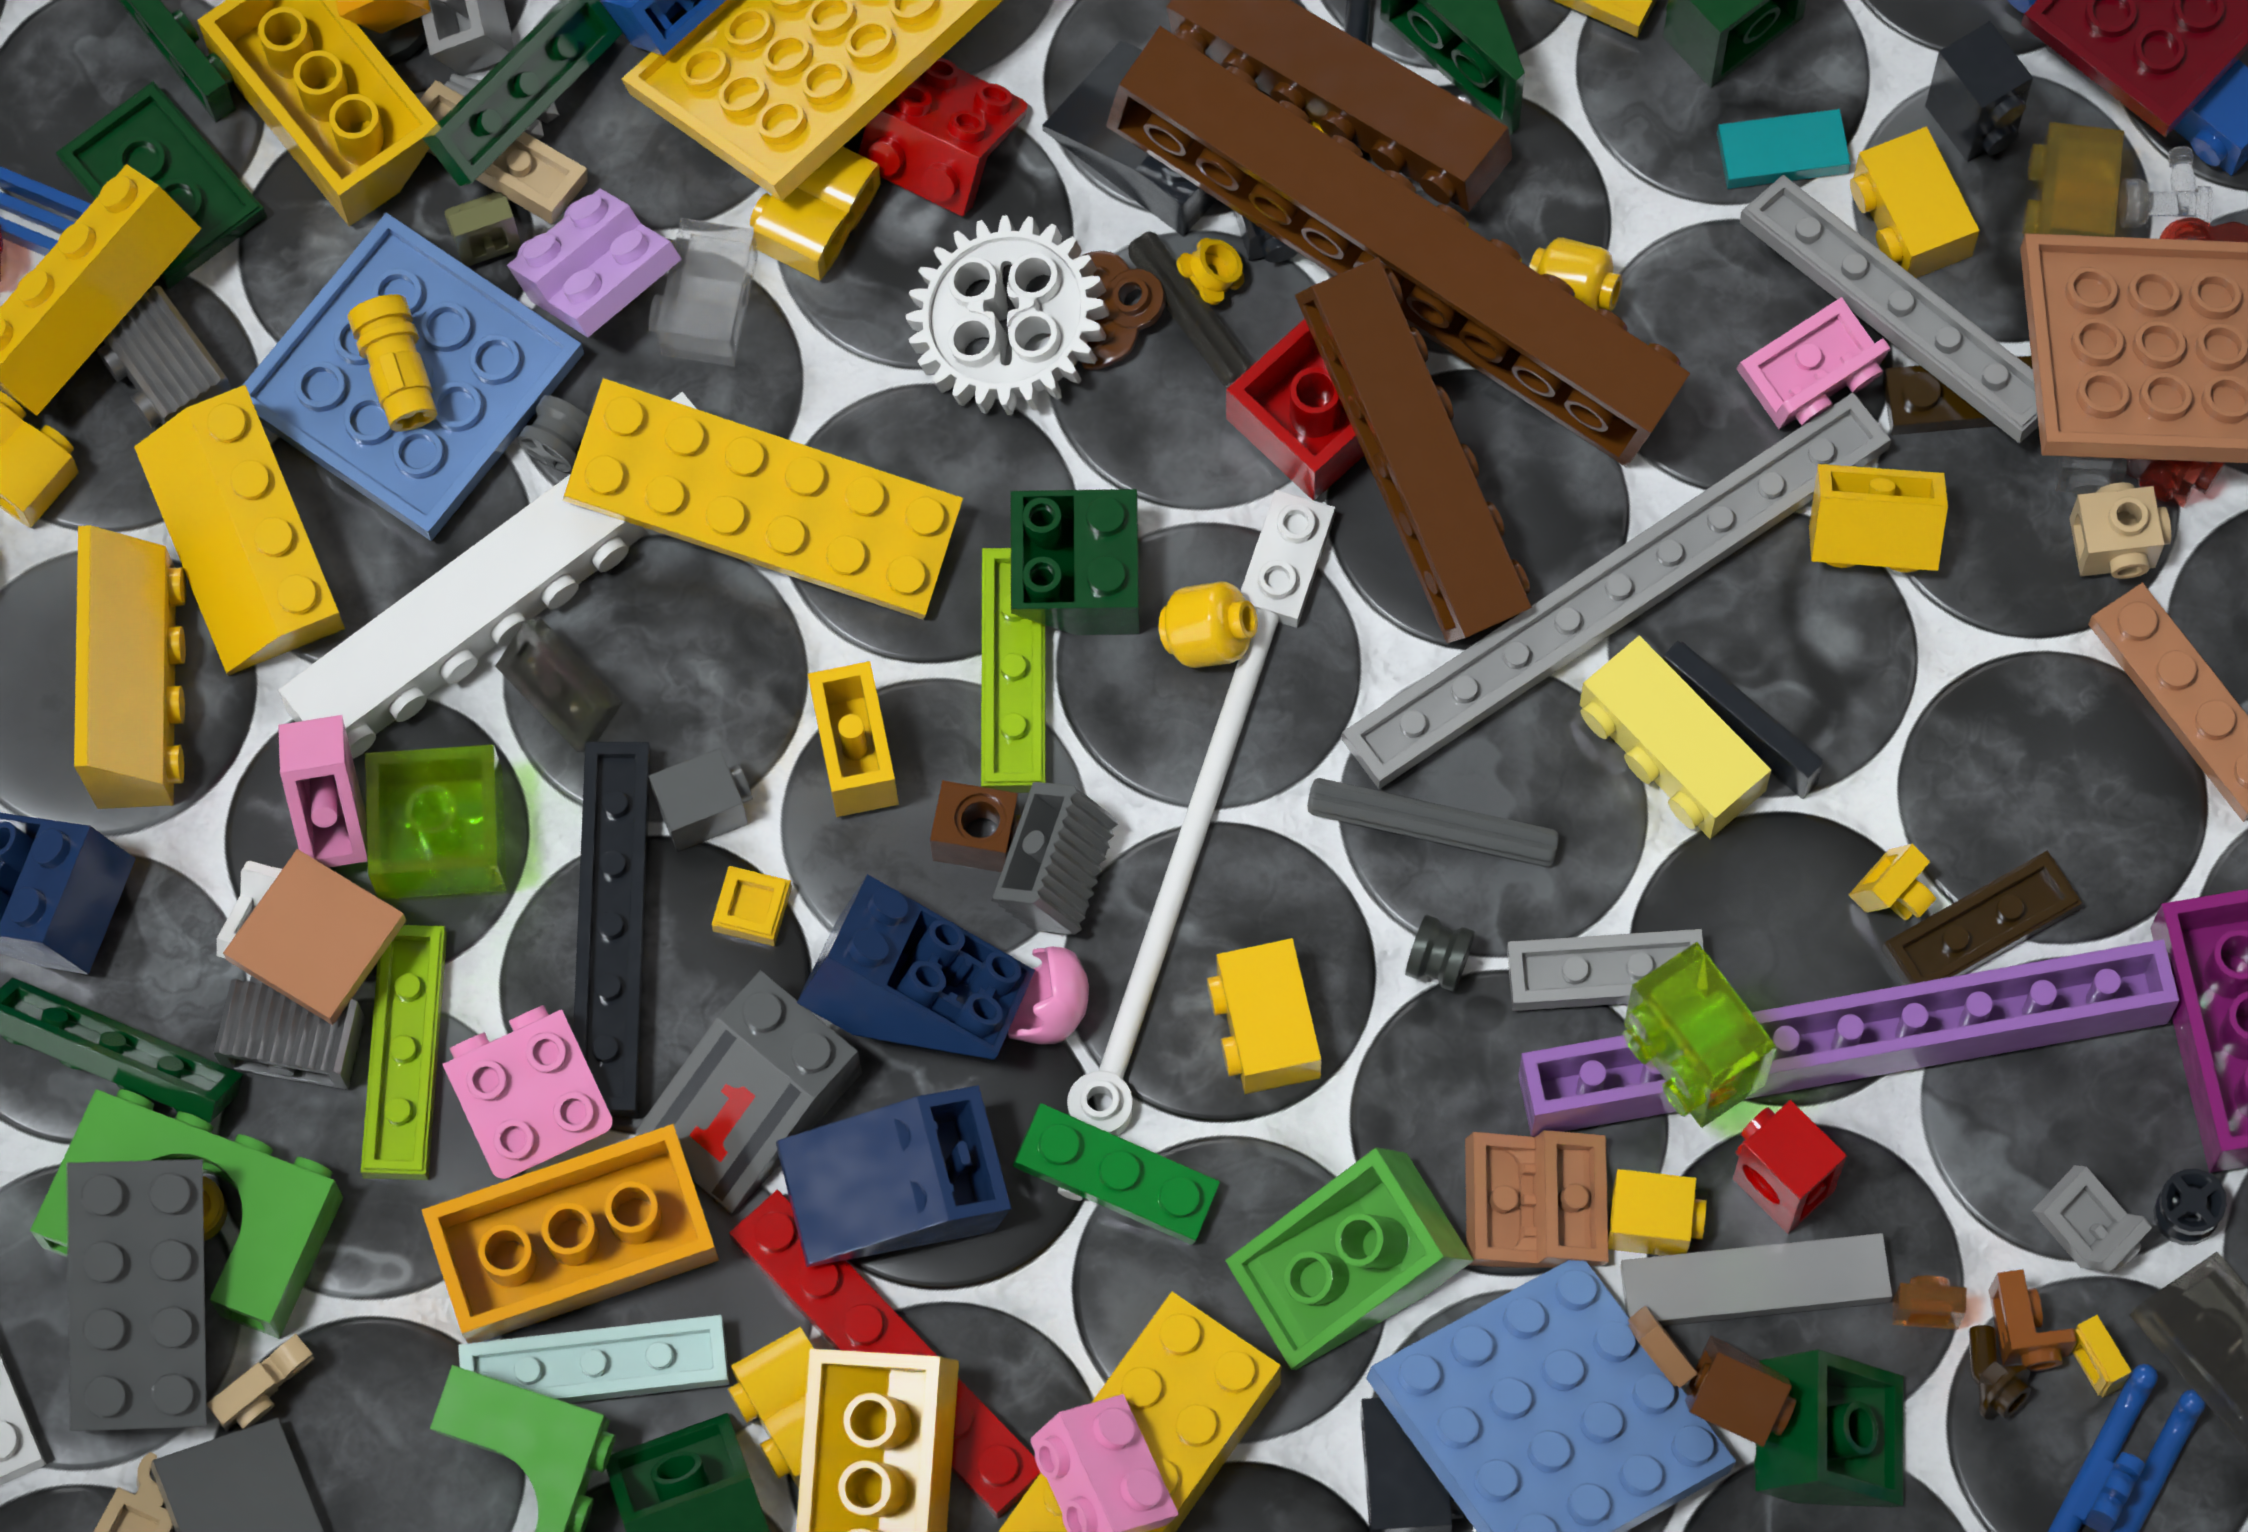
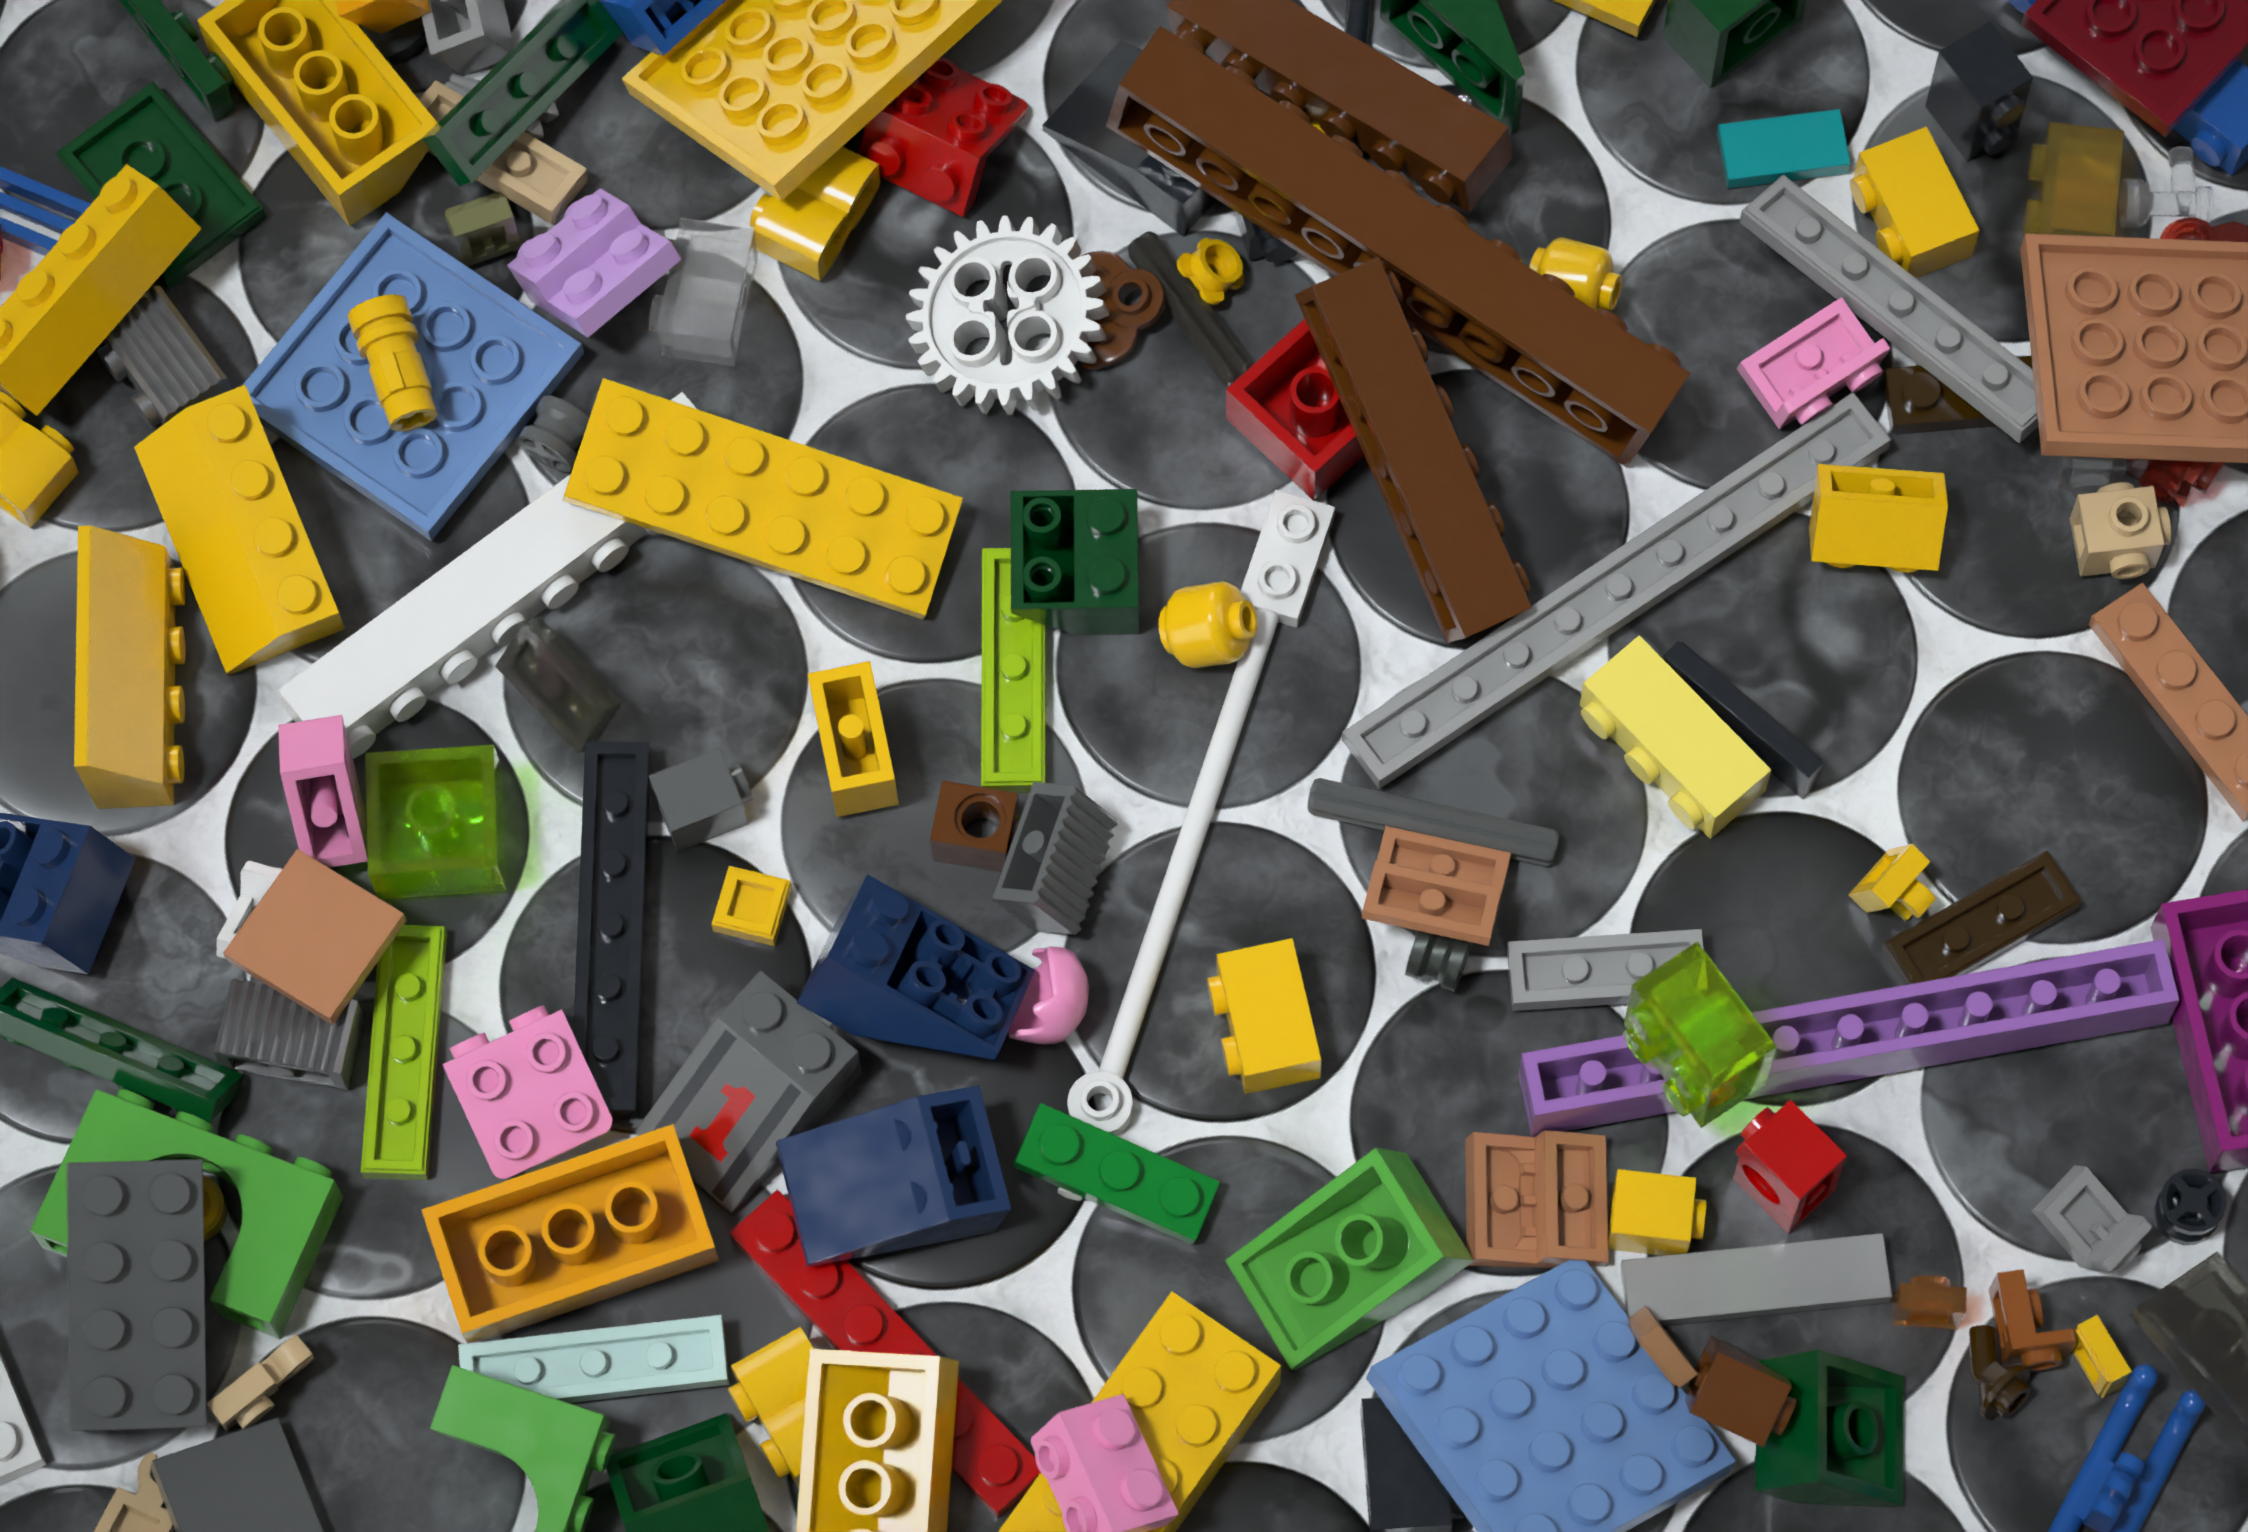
(1436, 885): none -> nougat slope

